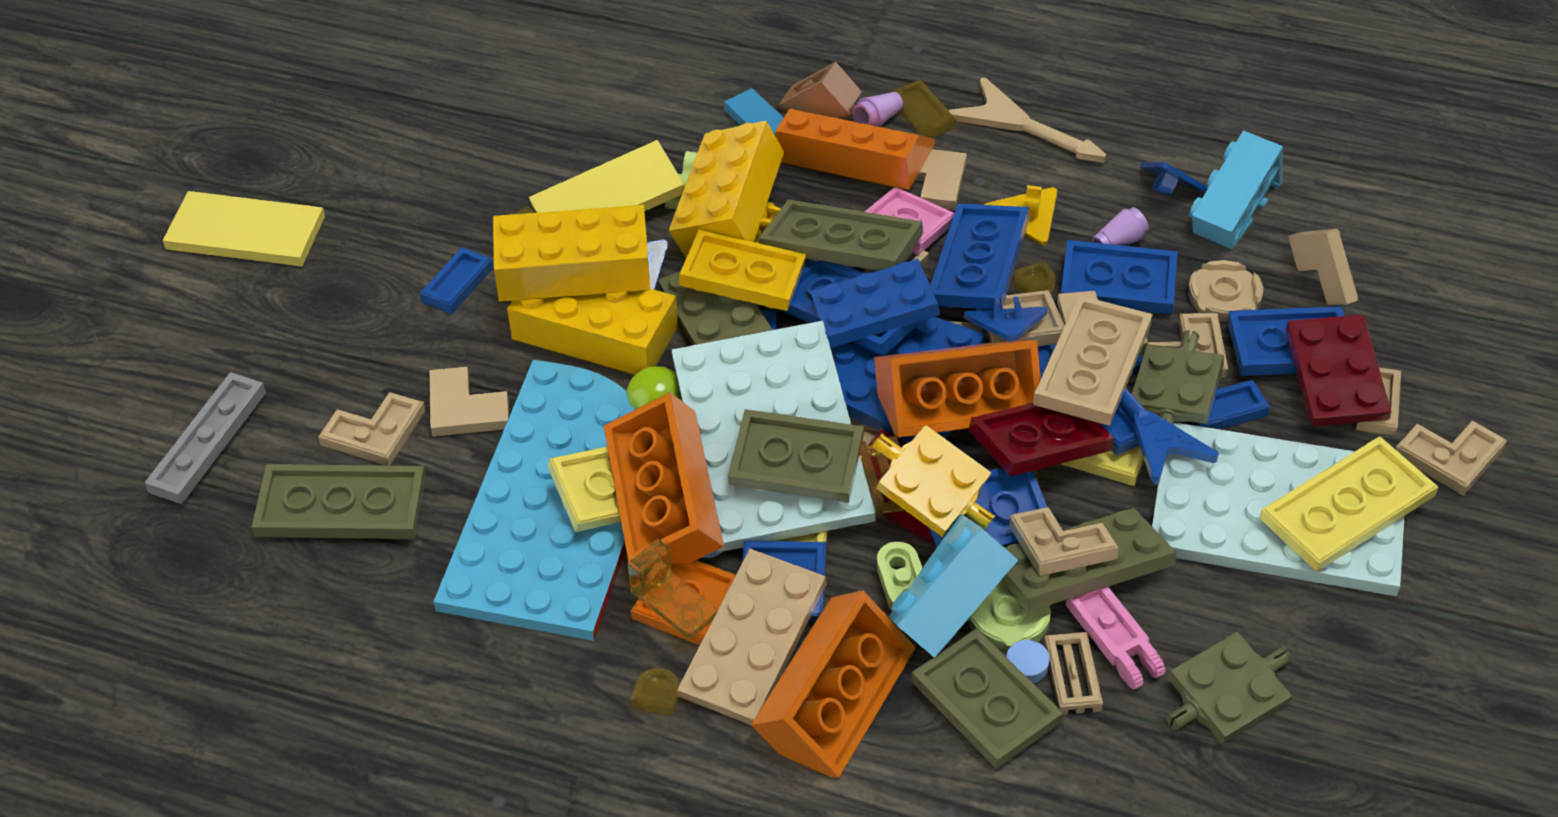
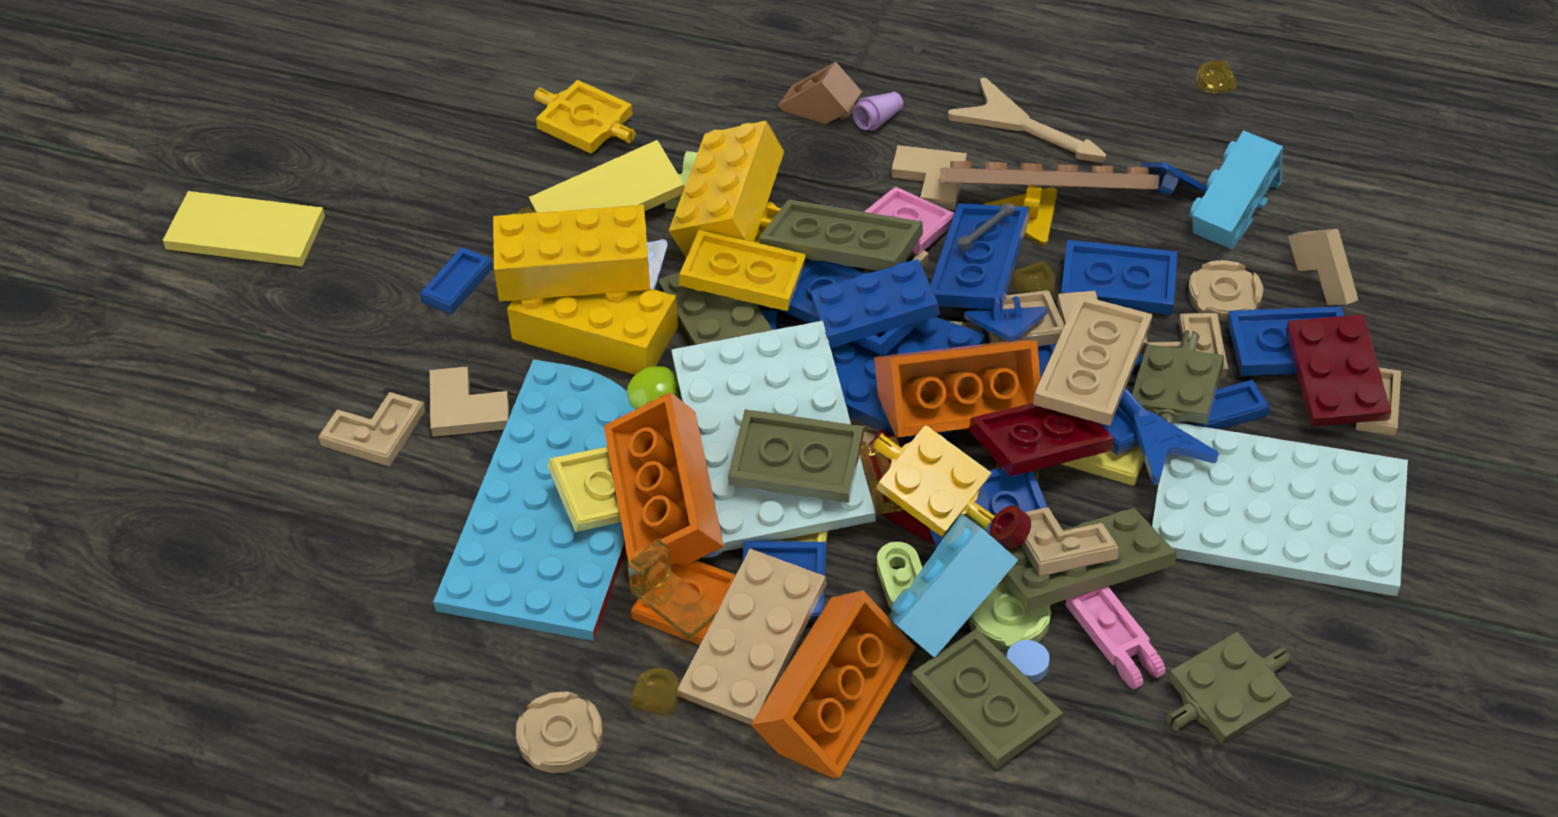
(205, 438): light grey plate -> none
(339, 501): olive plate -> none
(559, 732): none -> tan tile
(584, 116): none -> yellow plate
(752, 108): dark azure tile -> none
(852, 148): orange slope -> none
(925, 110): clear yellow tile -> none
(965, 242): none -> dark grey hinge
(1010, 527): none -> dark red tile
(1064, 176): none -> medium nougat plate
(1077, 701): tan tile -> none
(1123, 229): lavender cone -> none
(1216, 77): none -> clear yellow tile
(1348, 503): light yellow tile -> none
(1455, 463): tan tile -> none

